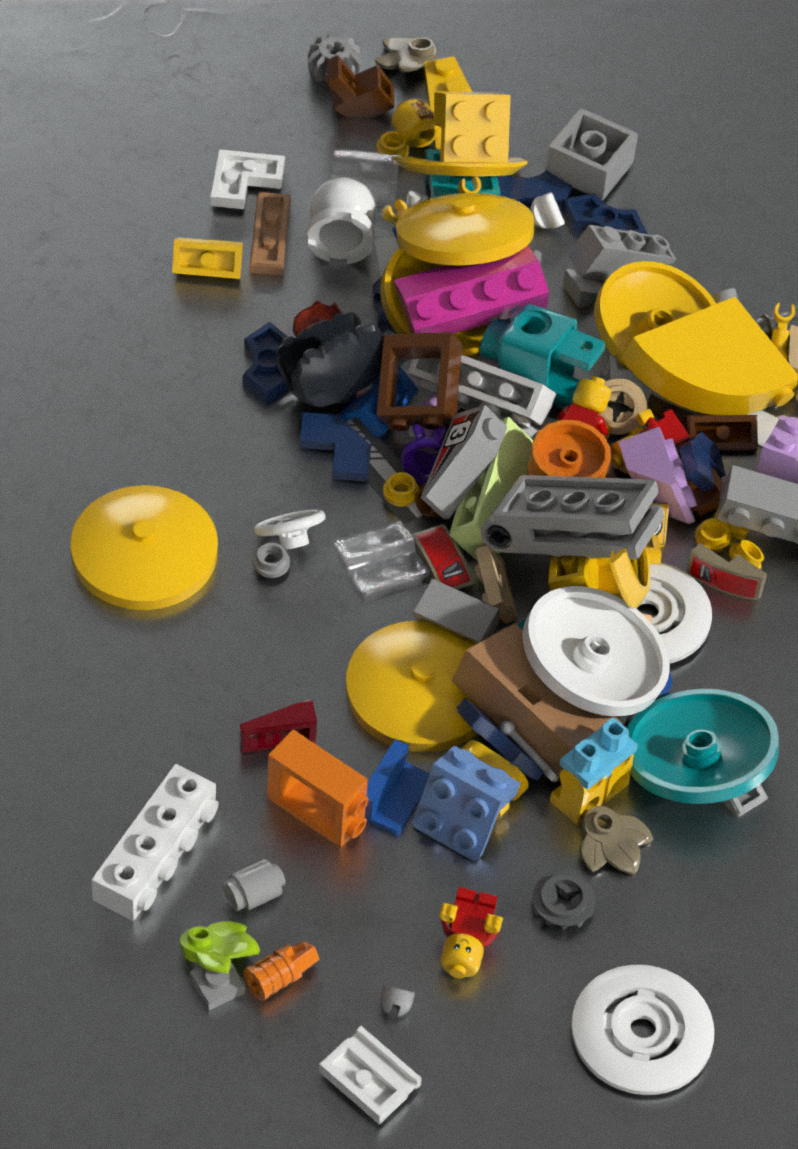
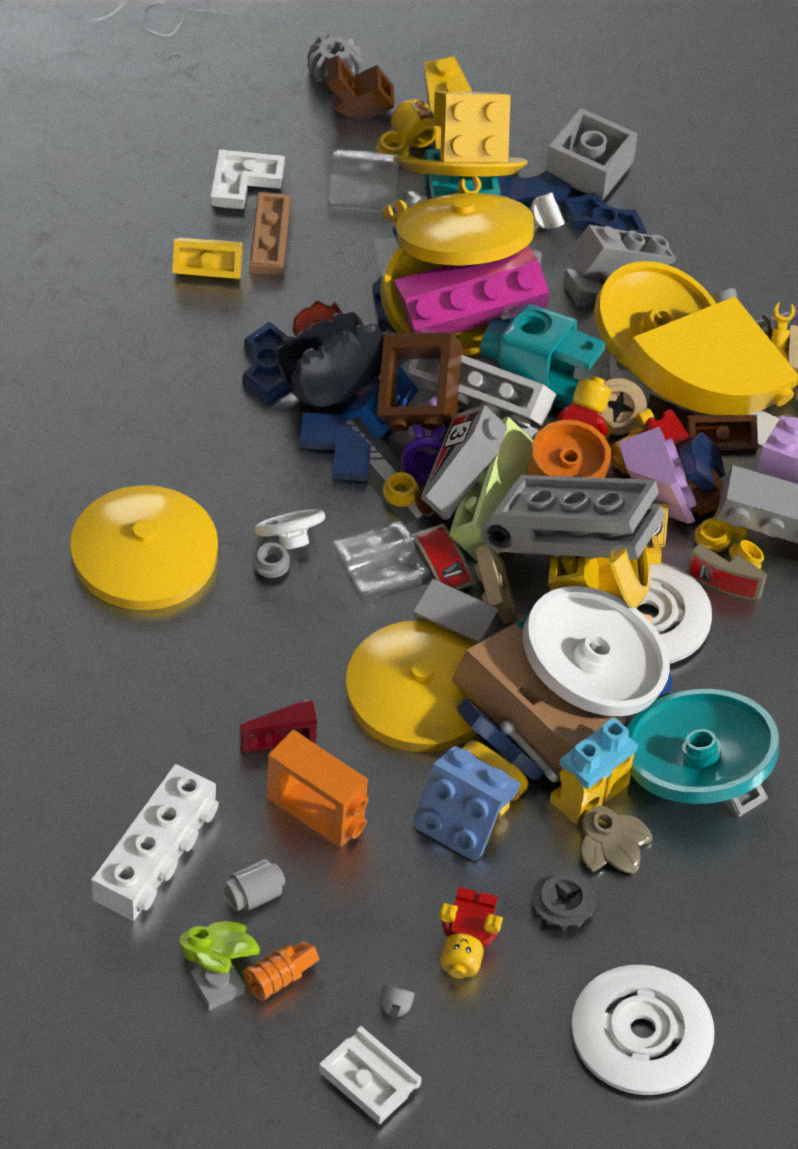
(342, 221): white tile -> none
(394, 790): blue panel -> none
(407, 53): dark tan plate -> none

